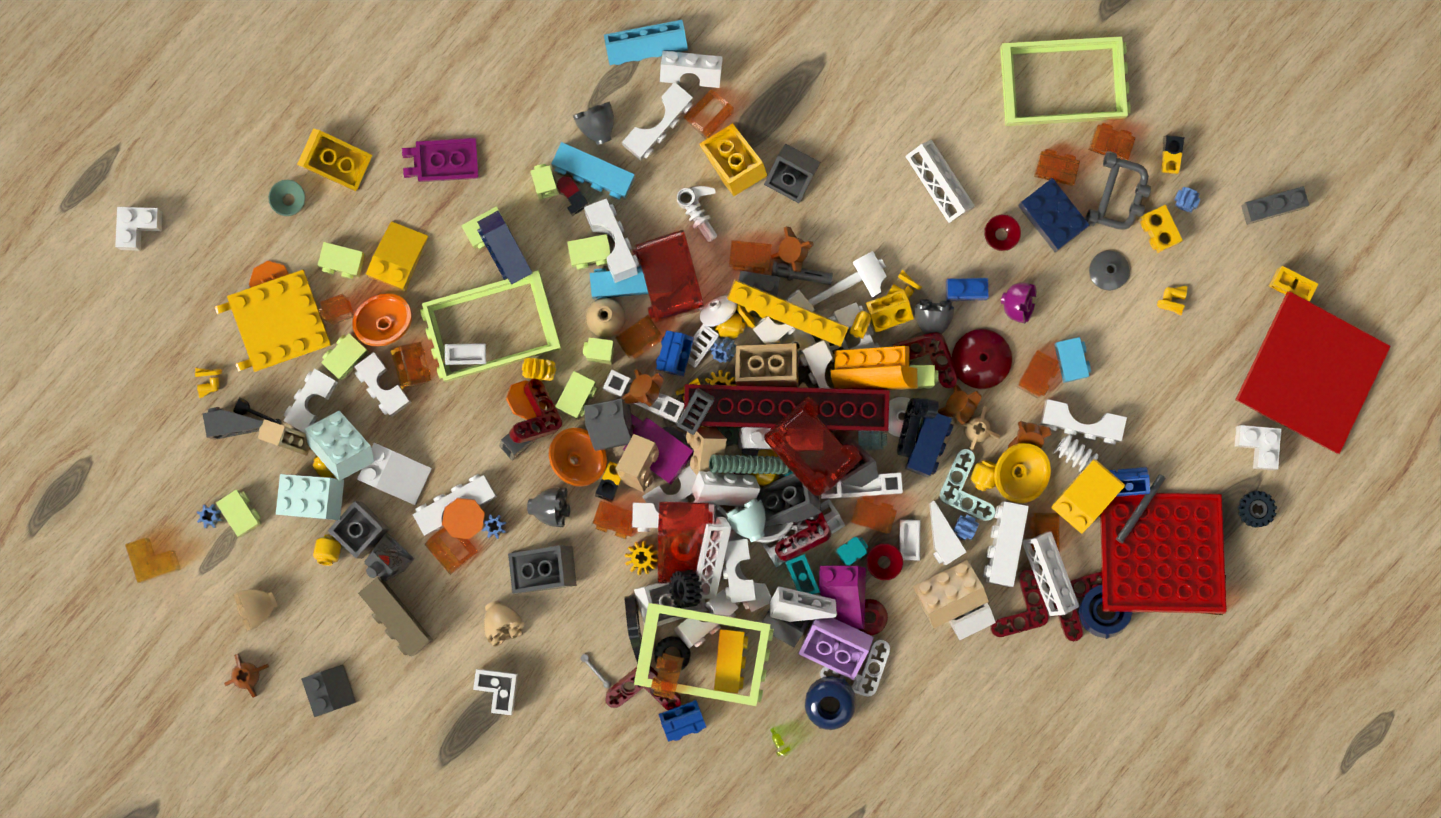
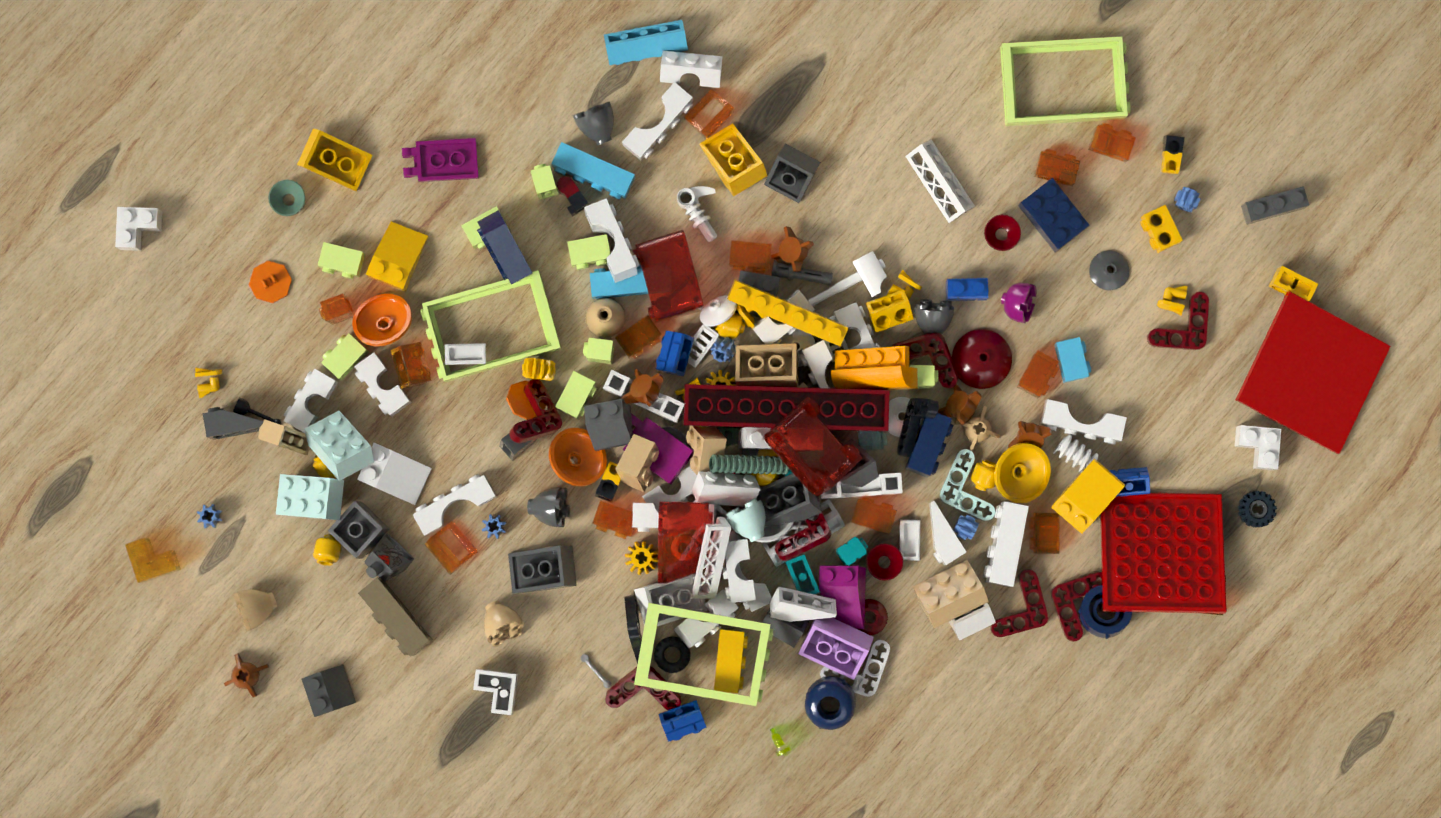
(239, 513): yellowish green brick -> none
(277, 321): yellow plate -> none
(463, 518): orange piece -> none
(668, 676): clear orange brick -> none
(685, 589): black tyre -> none
(703, 395): dark grey slope -> none
(860, 324): yellow piece -> none
(1053, 574): white fence -> none
(1136, 208): dark grey bar -> none
(1140, 509): dark grey bar -> none
(1187, 336): none -> dark red beam

